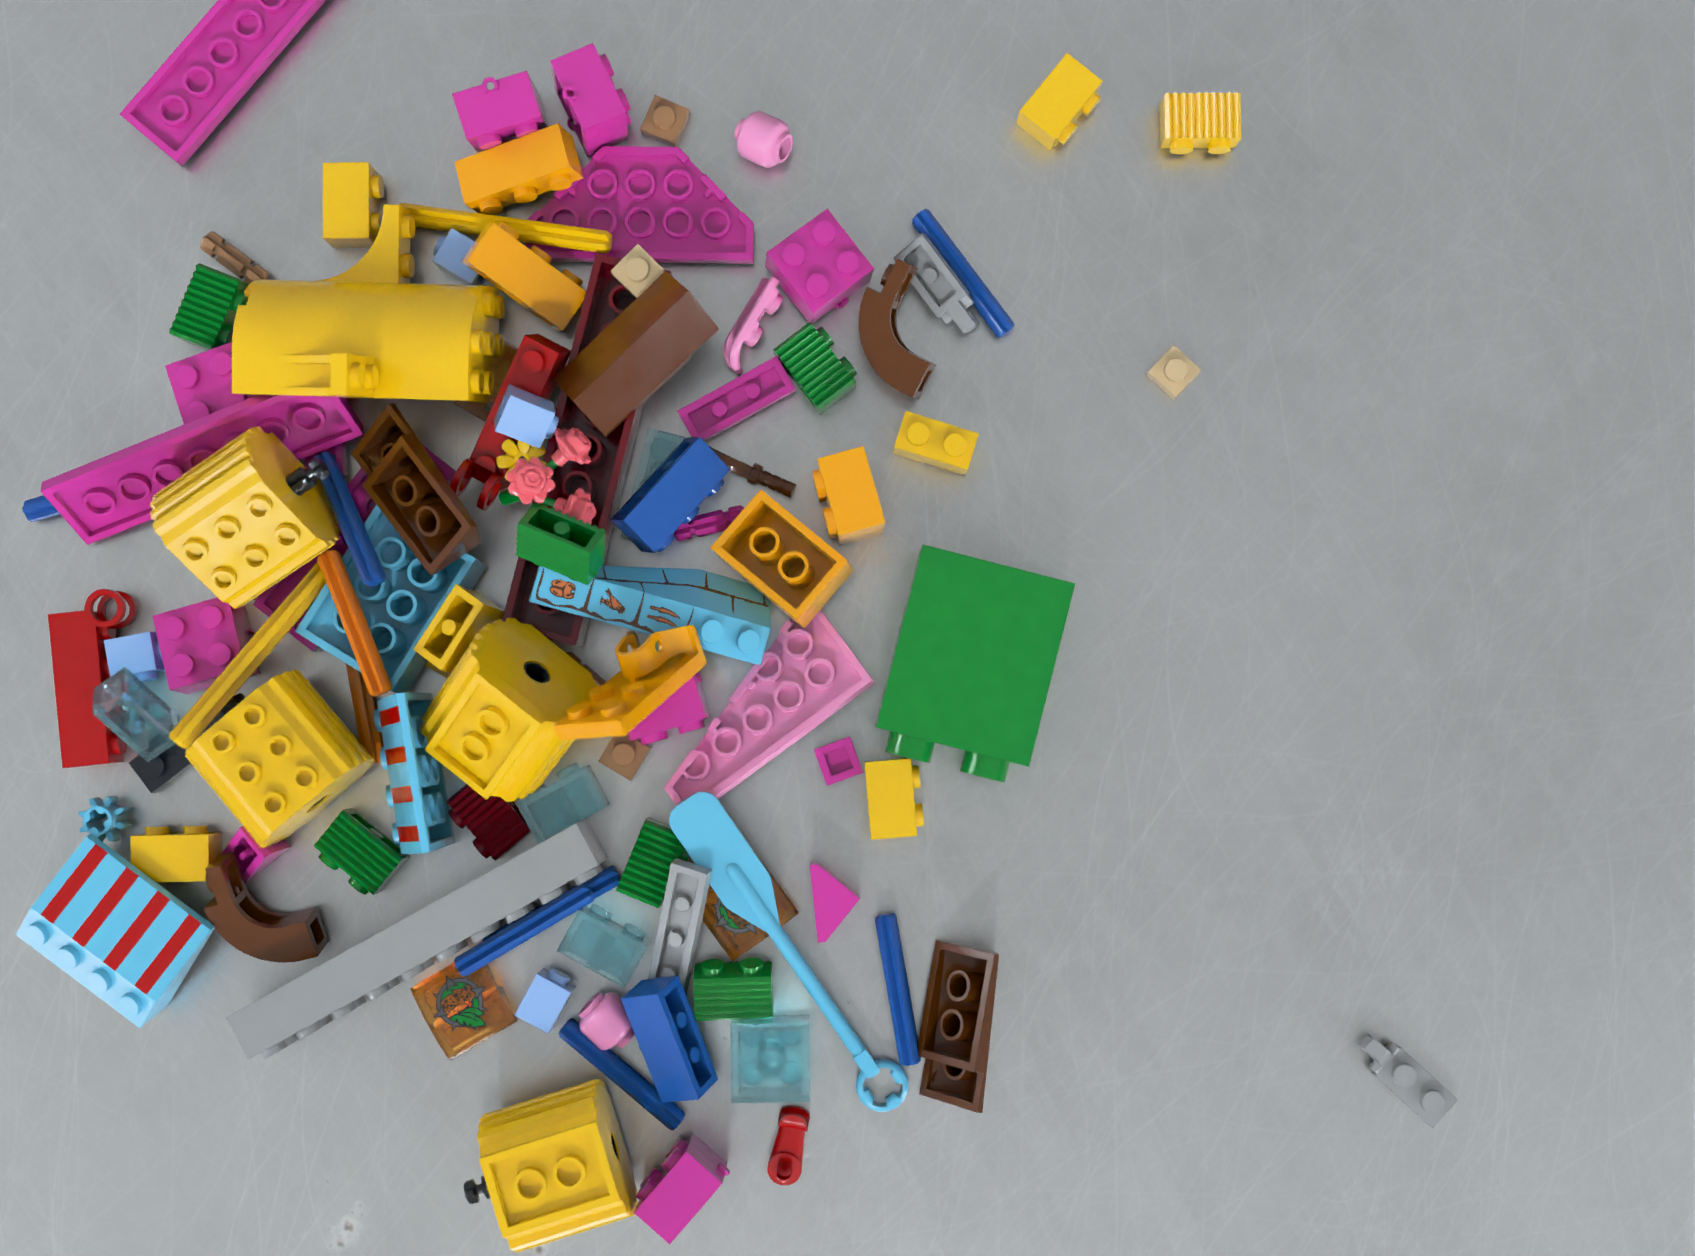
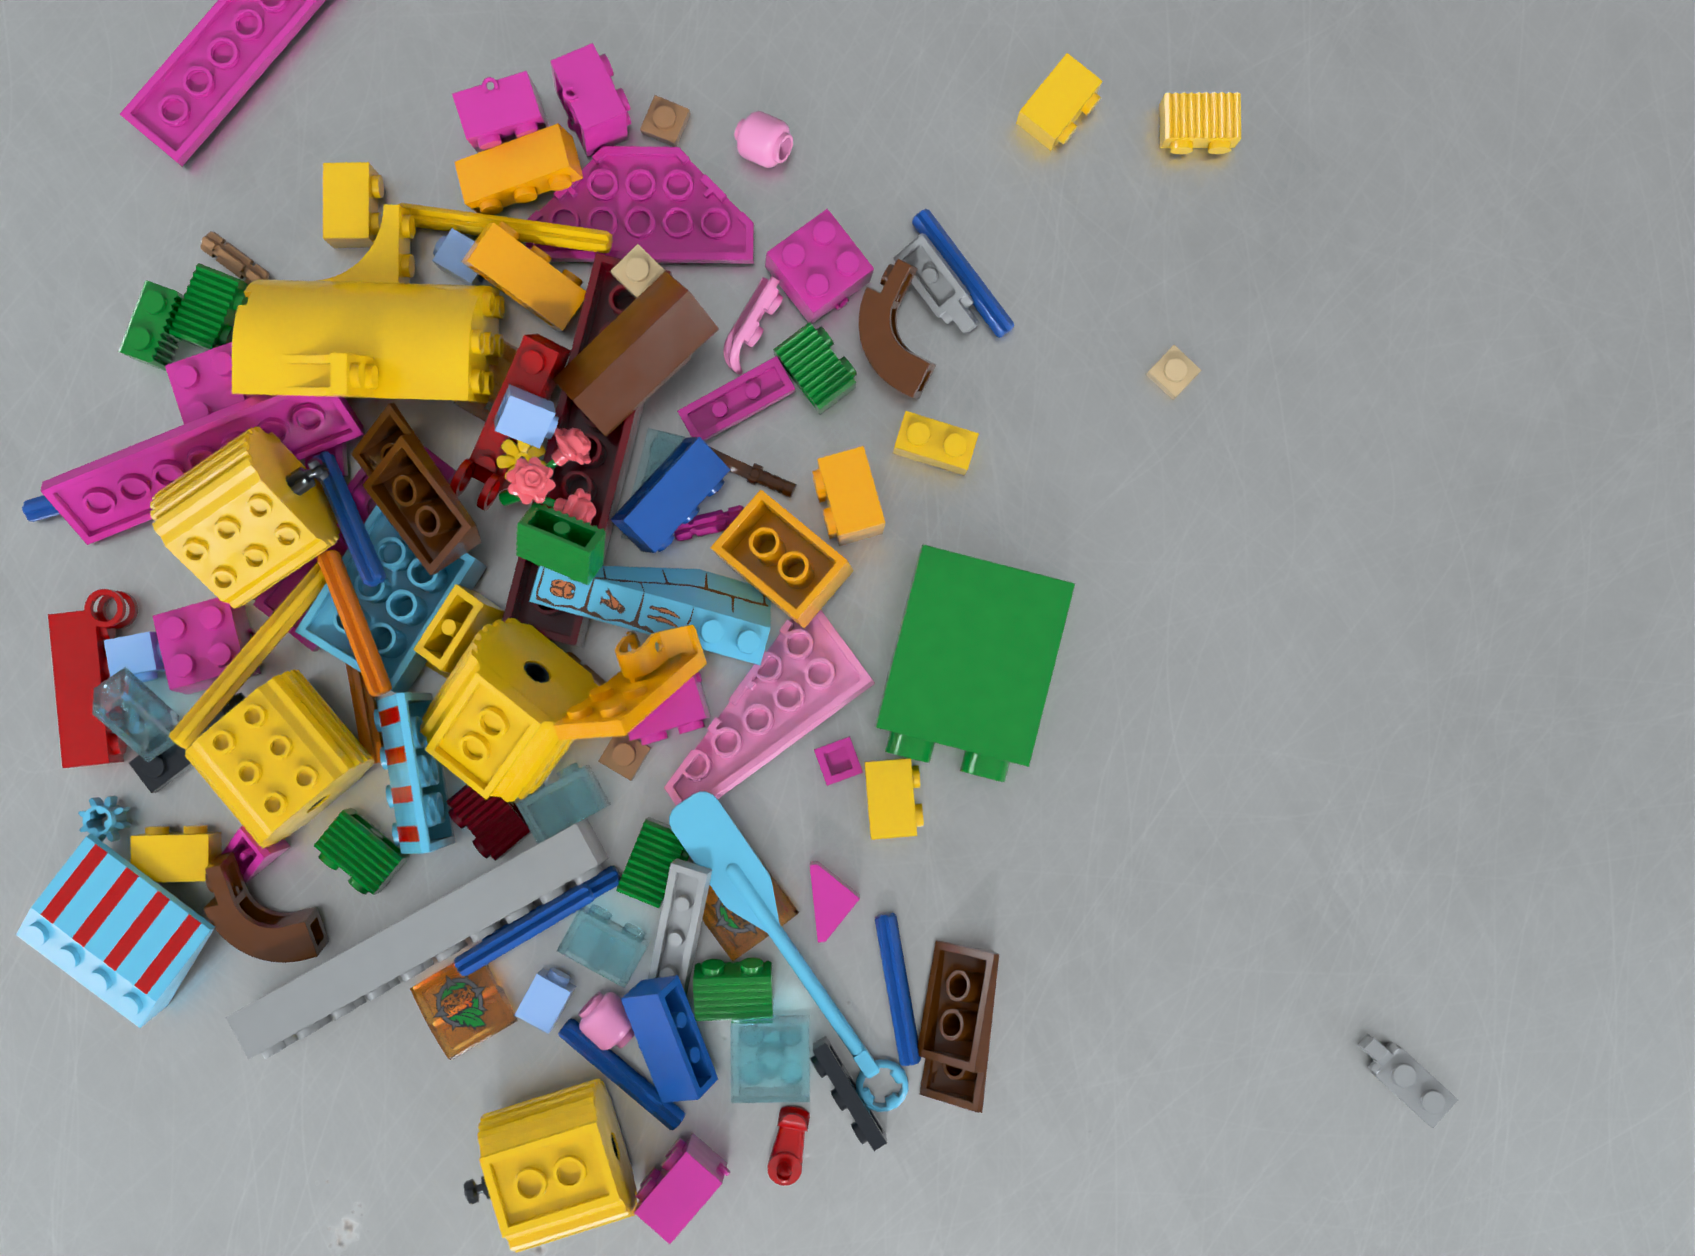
(148, 330): none -> green brick
(866, 1124): none -> black plate

